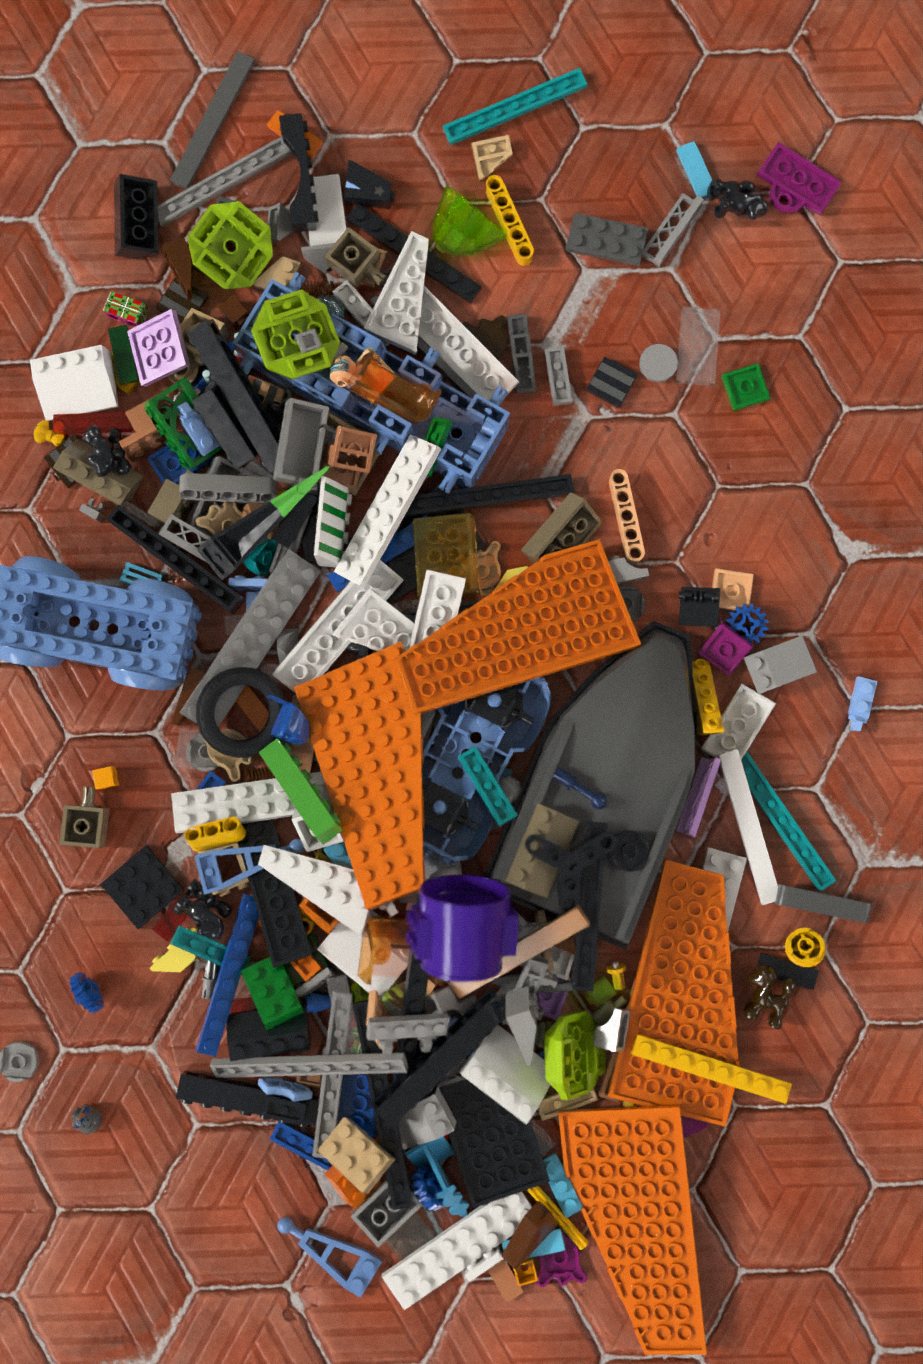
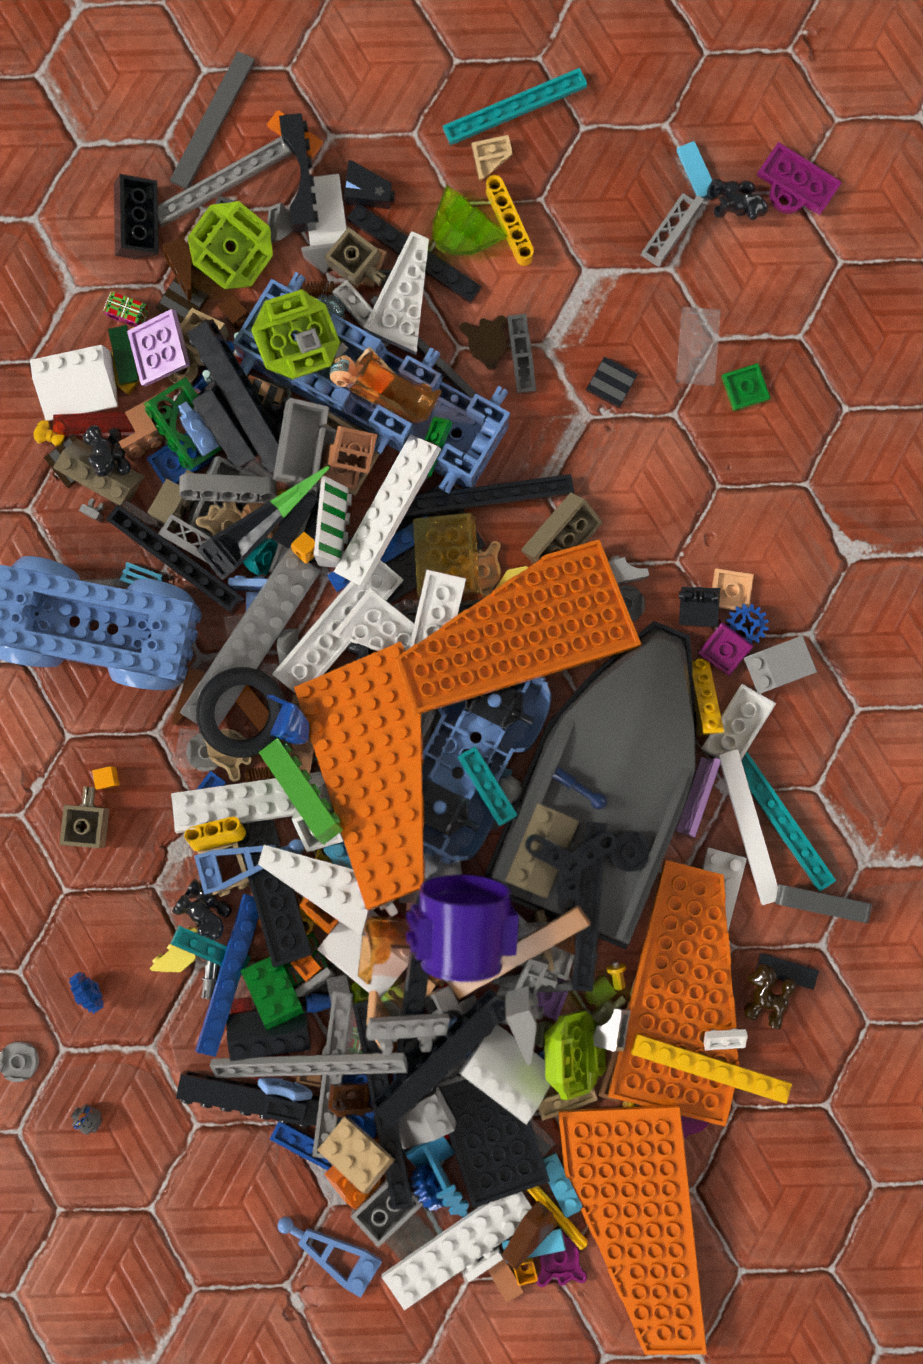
(142, 887): black plate -> none
(169, 923): clear red tile -> none
(280, 271): tan wing -> none
(304, 547): none -> light orange piece
(349, 1099): none -> reddish brown bracket
(462, 349): white plate -> none
(558, 376): light grey plate -> none
(606, 239): dark grey plate -> none
(626, 507): light nougat beam -> none
(658, 363): light grey tile -> none
(725, 1039): none -> white plate
(805, 947): yellow cone -> none
(861, 702): light blue hinge -> none

